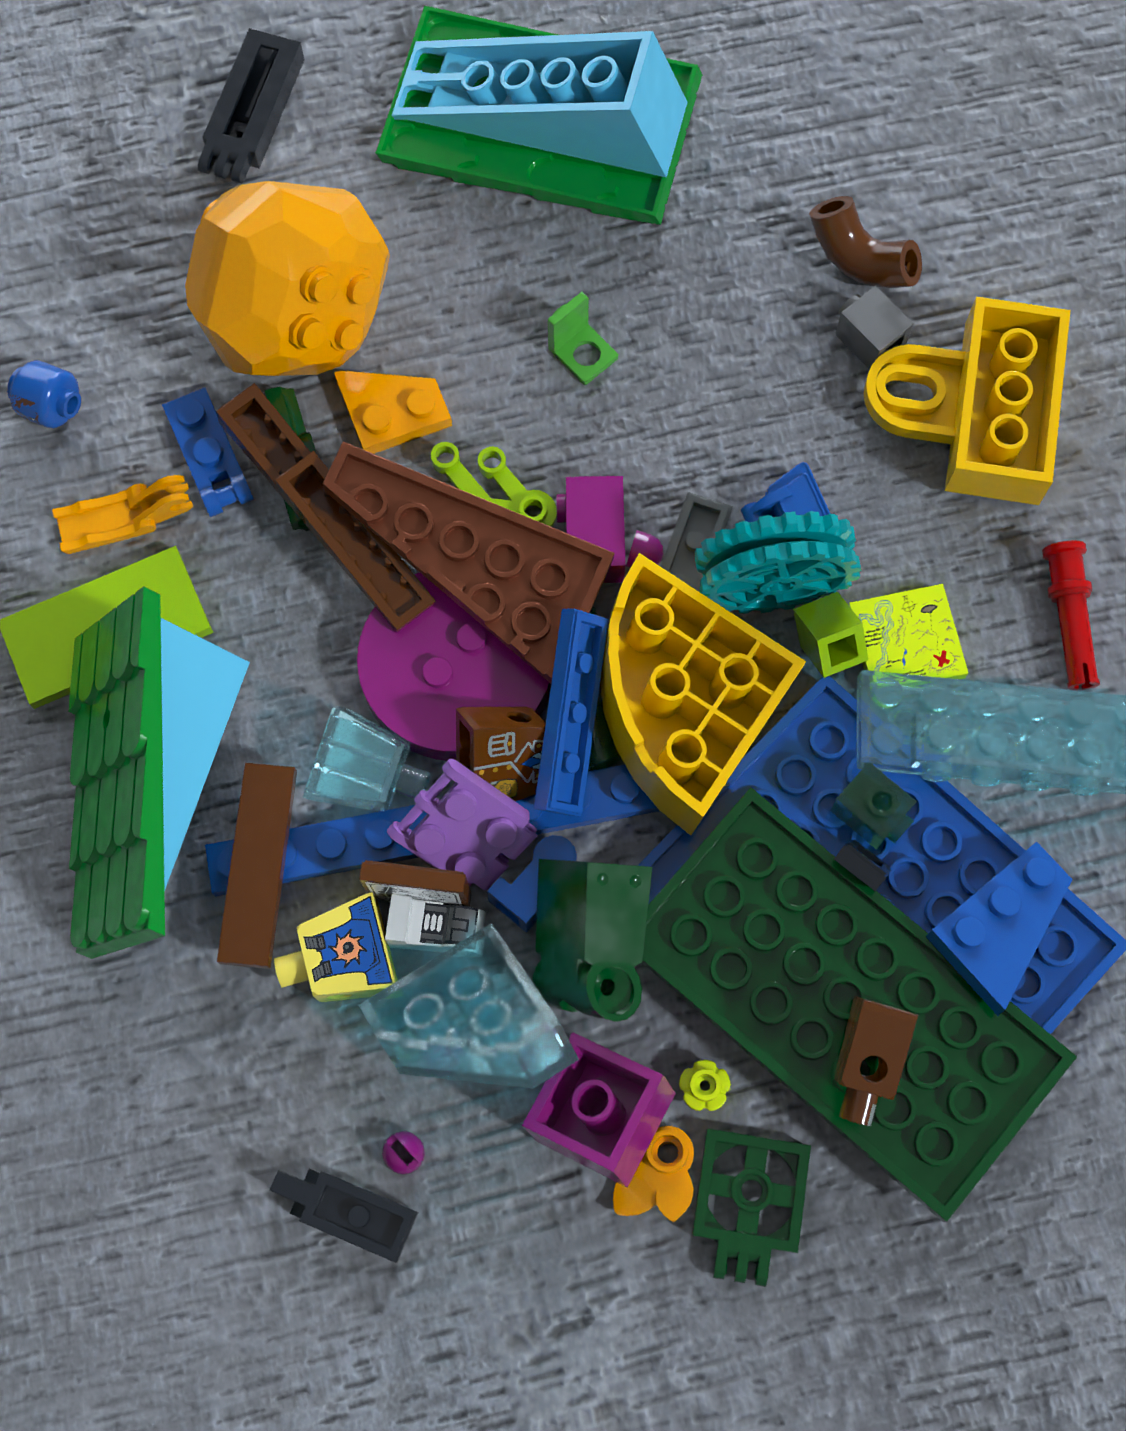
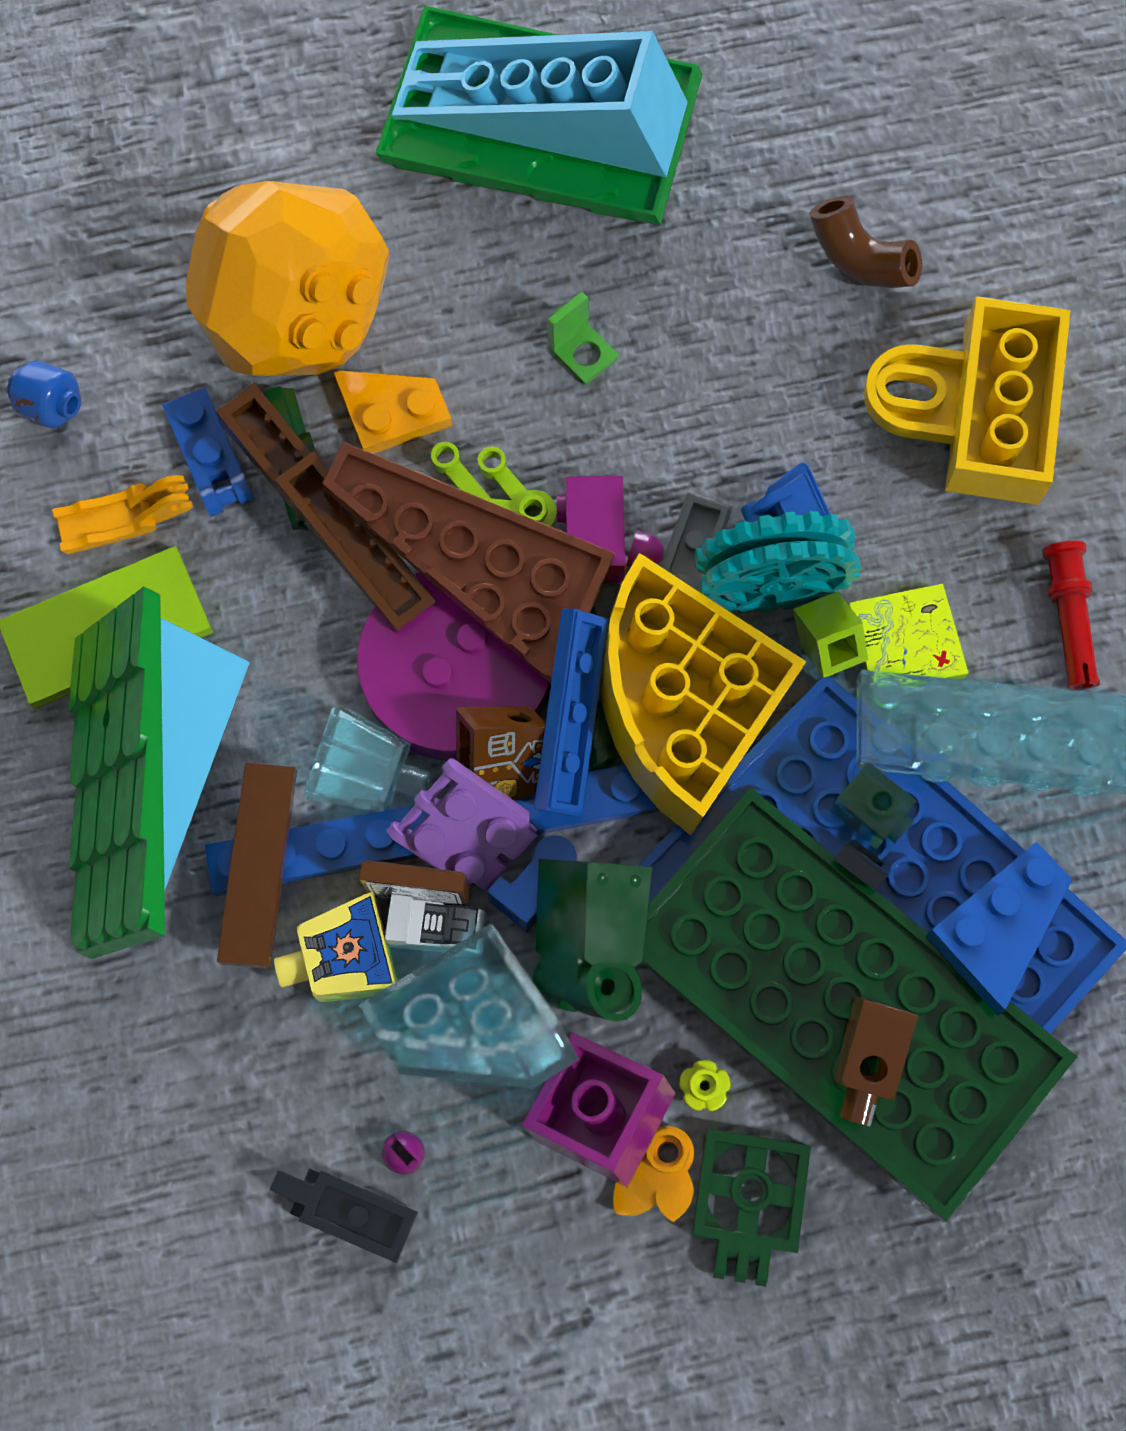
(254, 96): black hinge -> none
(872, 325): flat silver brick -> none

